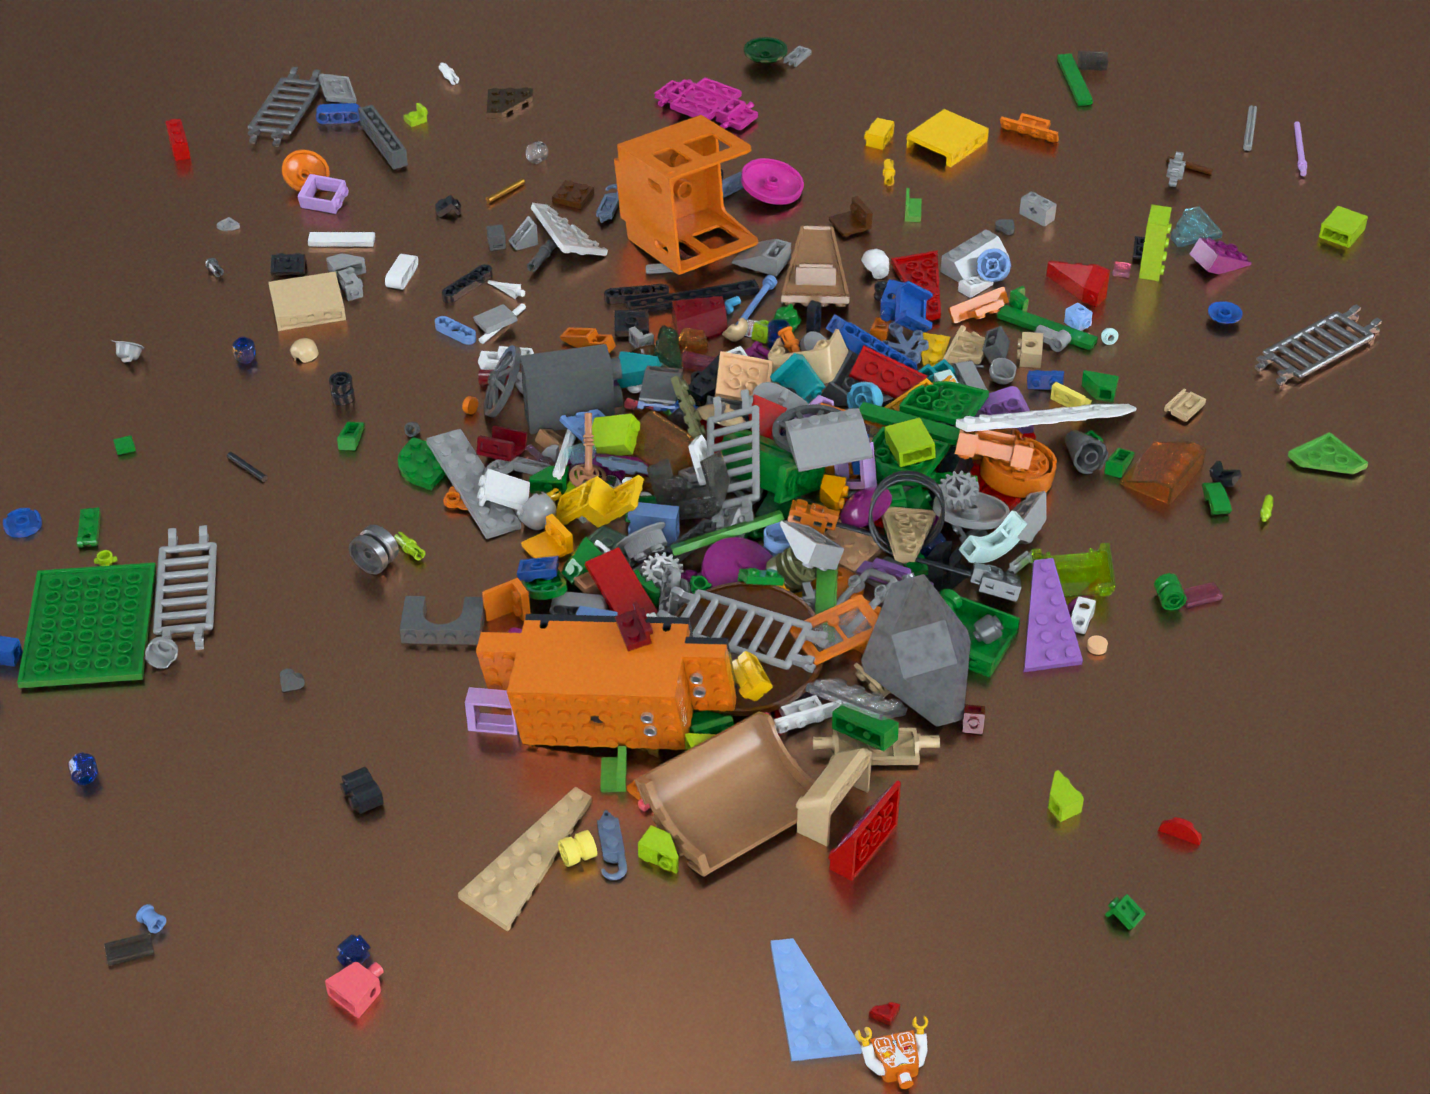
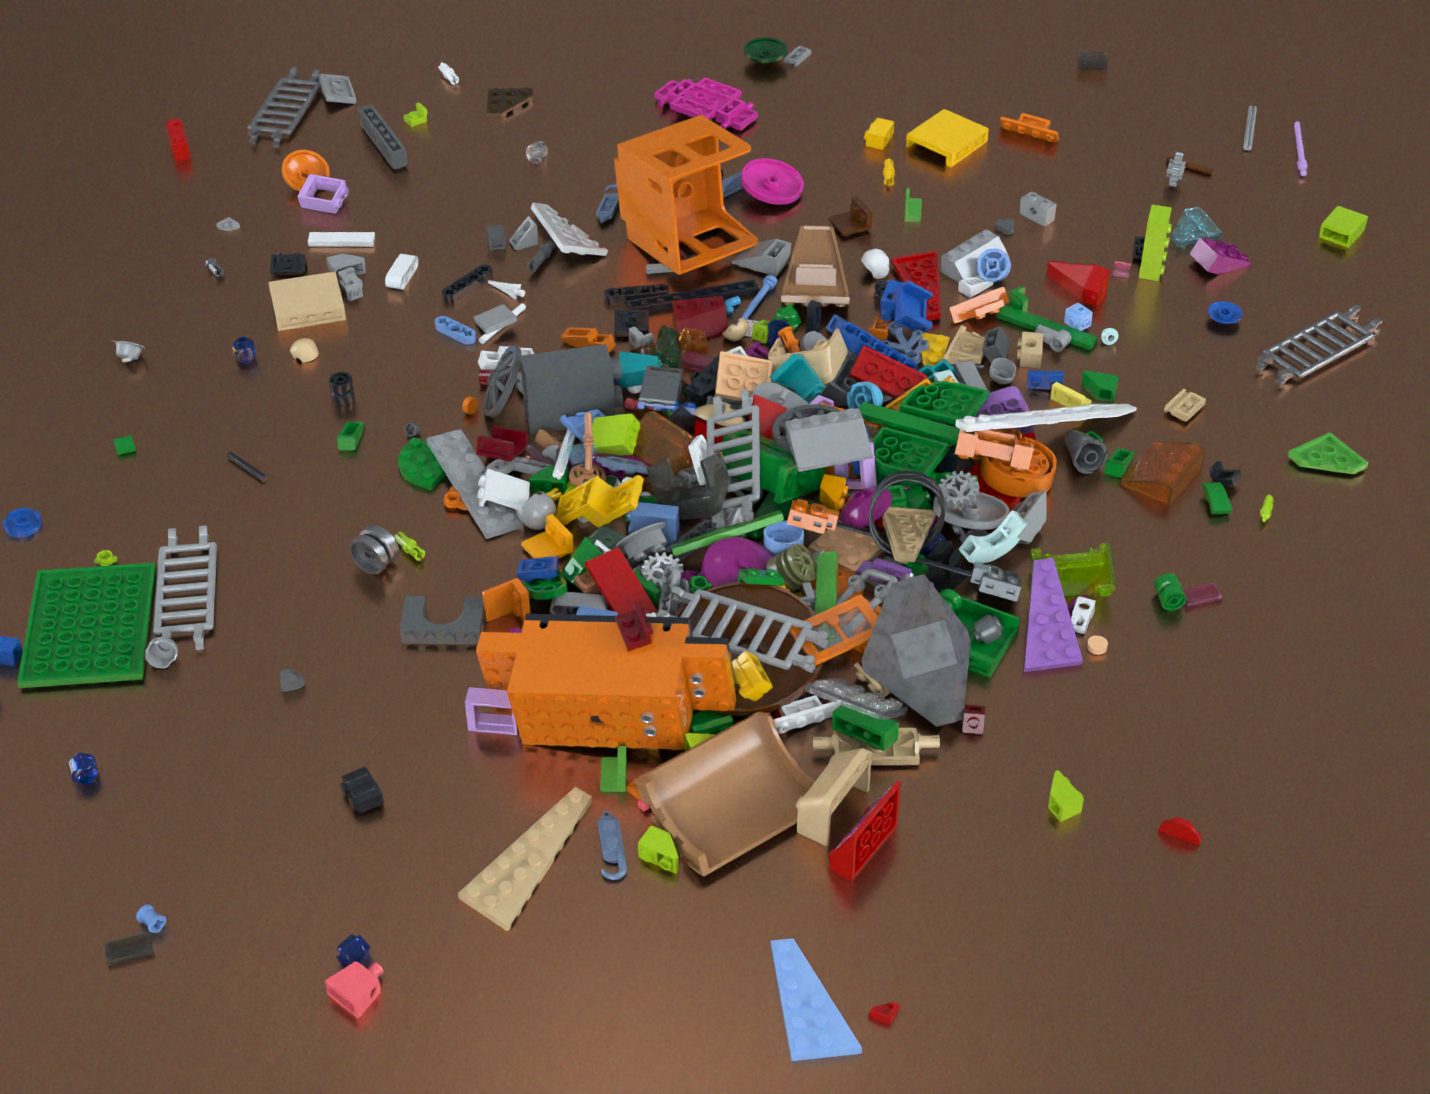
(88, 527): green plate -> none
(331, 117): blue beam -> none
(446, 205): black bracket -> none
(502, 192): pearl gold bar -> none
(573, 194): reddish brown plate -> none
(580, 847): light yellow wheel -> none
(692, 416): olive wing -> none
(812, 546): light grey slope -> none
(896, 1055): torso -> none
(910, 442): lime brick -> none
(1019, 562): light grey axle -> none
(1074, 79): green tile -> none
(1126, 911): green bracket -> none

